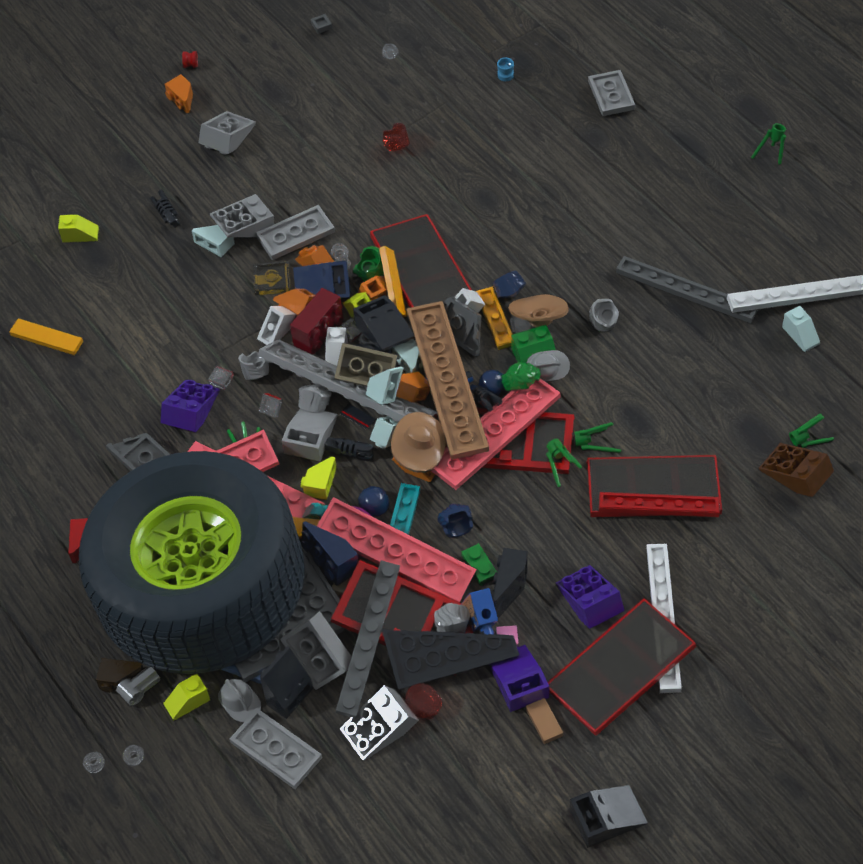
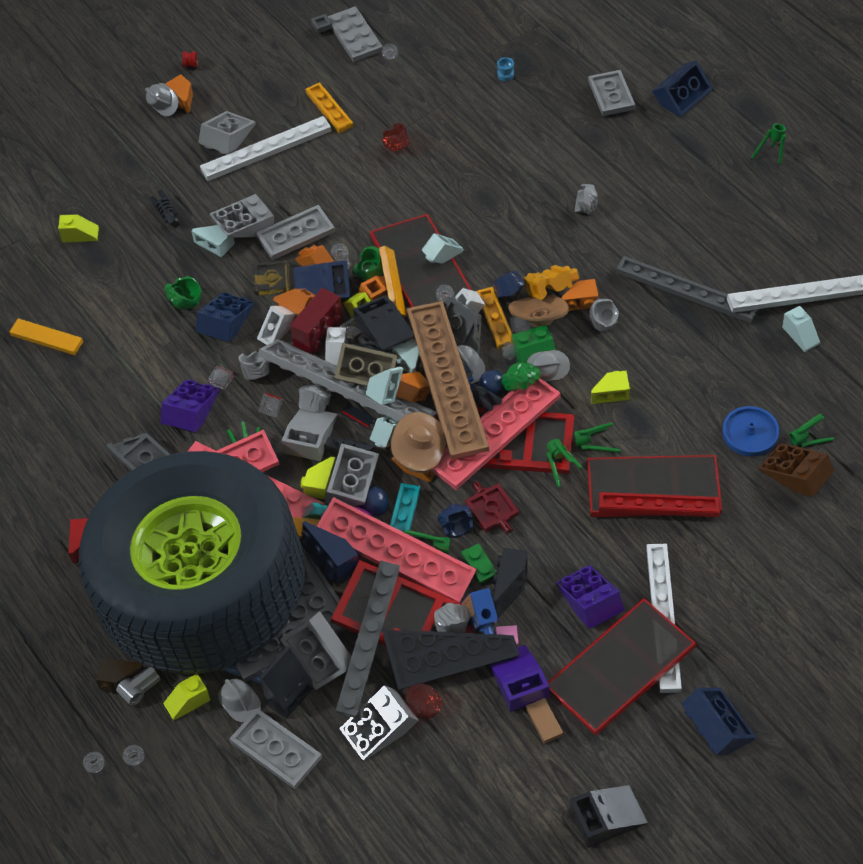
(162, 99): none -> light grey piece
(184, 293): none -> green hair
(223, 316): none -> dark blue slope
(265, 148): none -> white plate
(329, 107): none -> light orange tile
(351, 475): none -> light grey slope
(355, 34): none -> light grey plate
(440, 543): none -> green plant
(441, 249): none -> light aqua slope
(444, 292): none -> clear plate
(471, 362): none -> light grey piece
(492, 507): none -> dark red plate
(509, 351): none -> clear plate
(555, 279): none -> light orange hips
(581, 295): none -> orange slope
(586, 199): none -> light grey hair
(611, 388): none -> neon yellow slope
(683, 88): none -> dark blue slope
(717, 720): none -> dark blue slope
(750, 431): none -> blue piece

